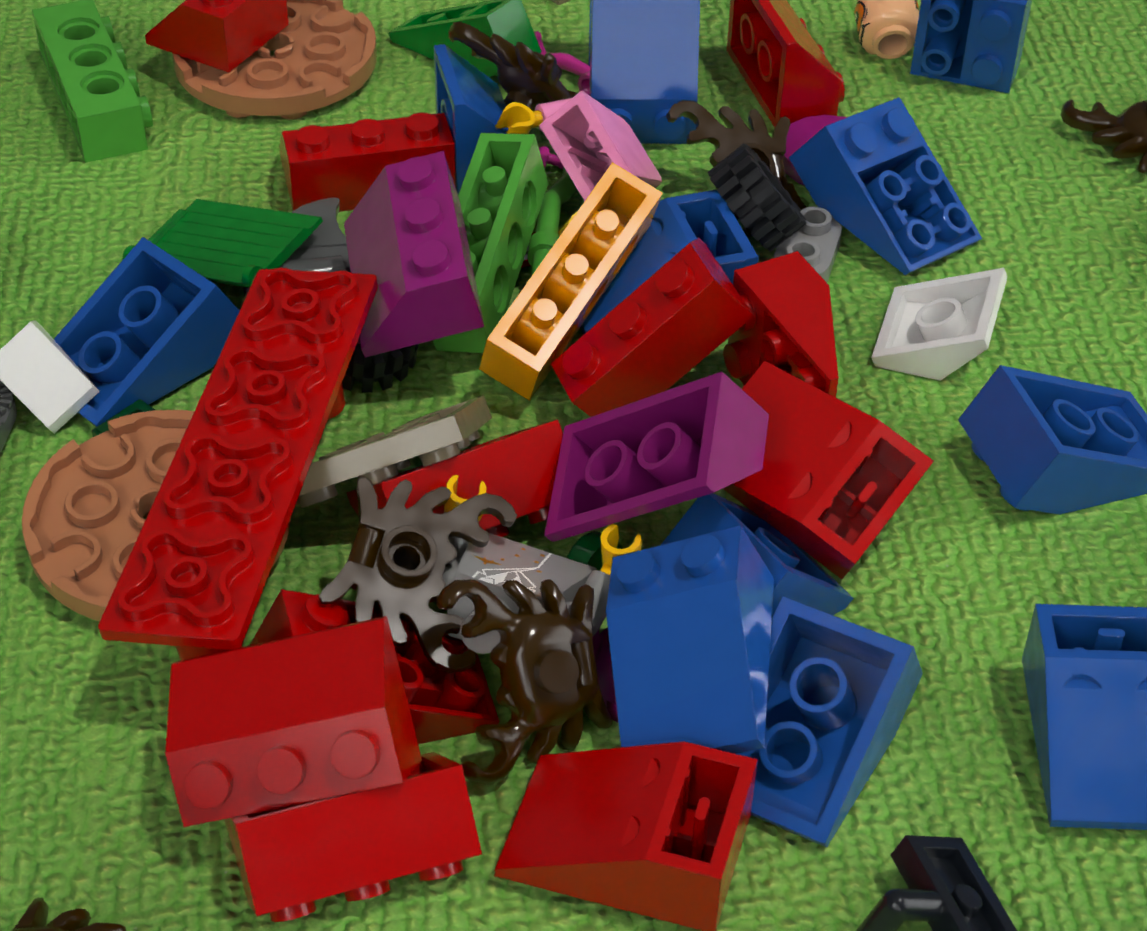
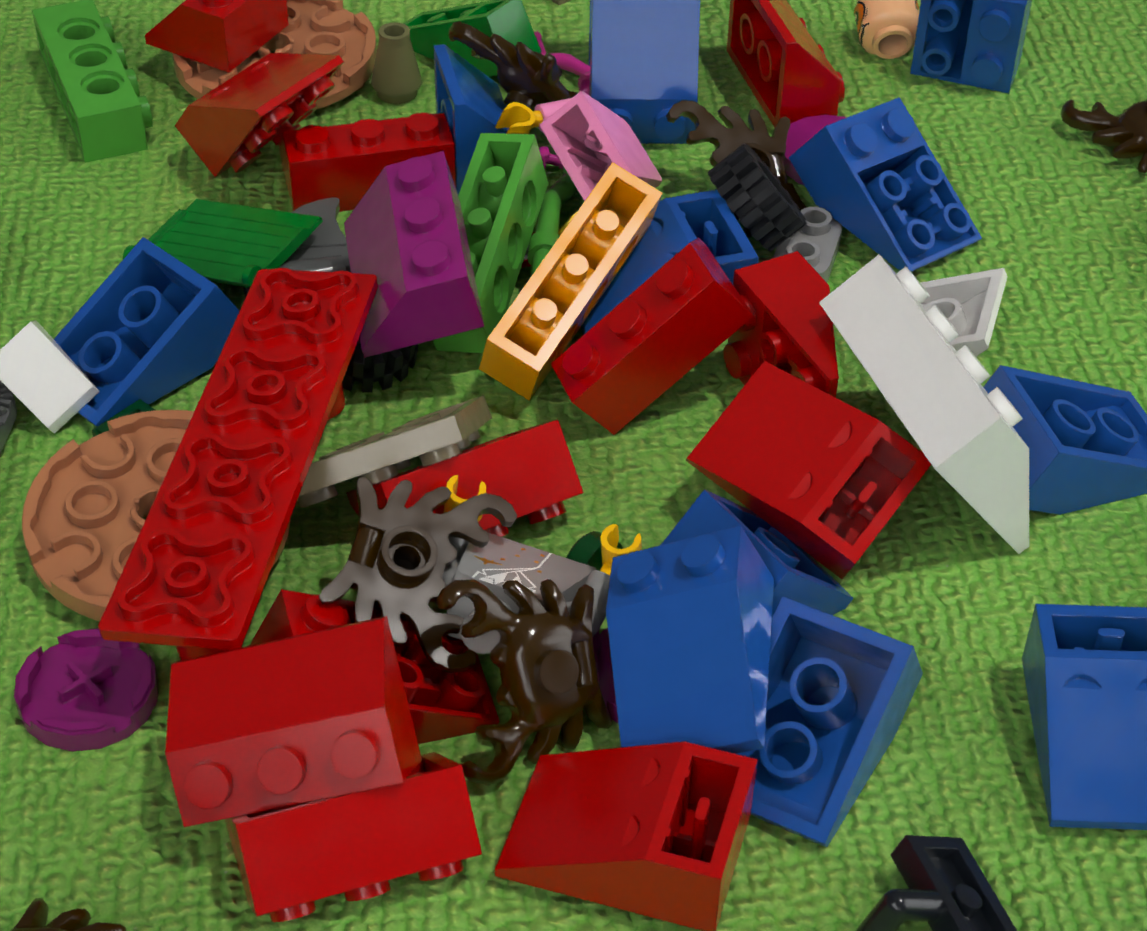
(86, 691): none -> magenta tile
(255, 107): none -> red slope
(395, 66): none -> olive cone
(655, 454): magenta slope -> none
(937, 392): none -> white slope

